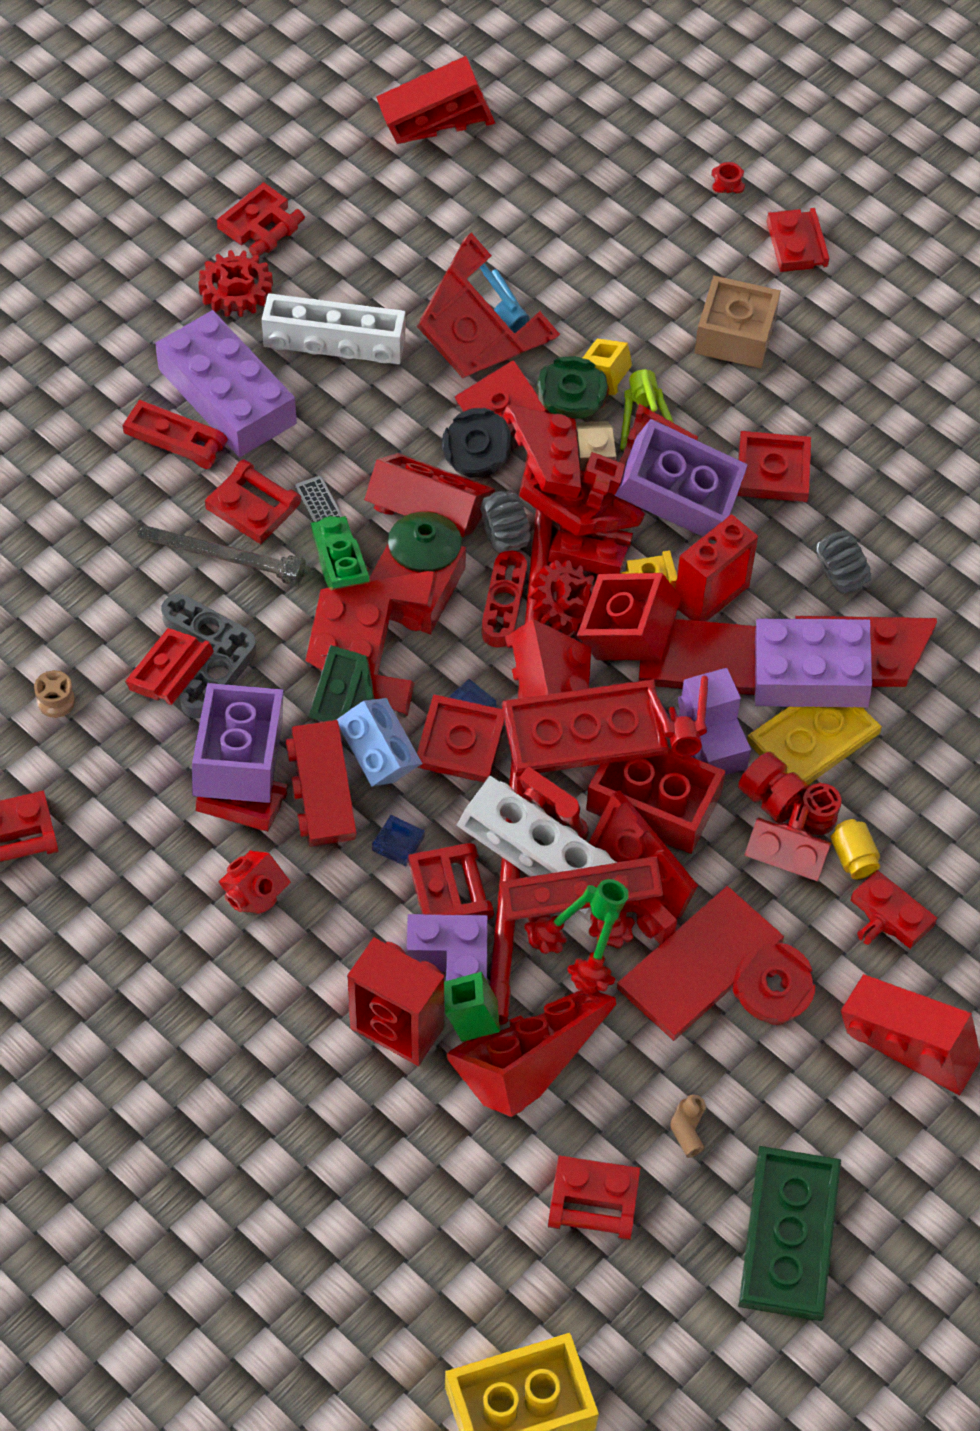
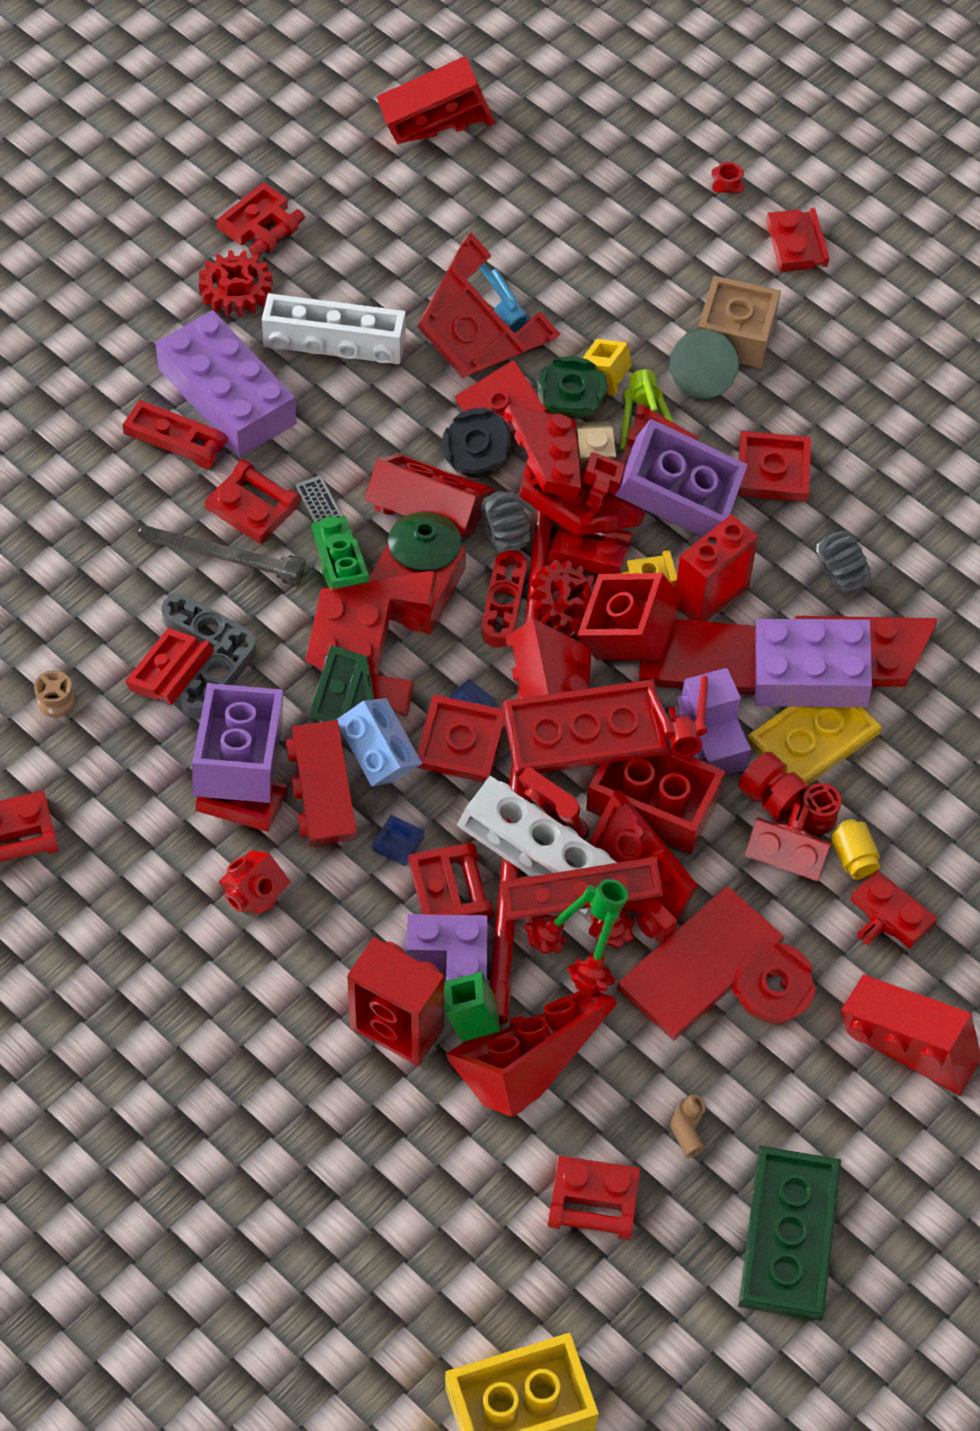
(704, 363): none -> tile

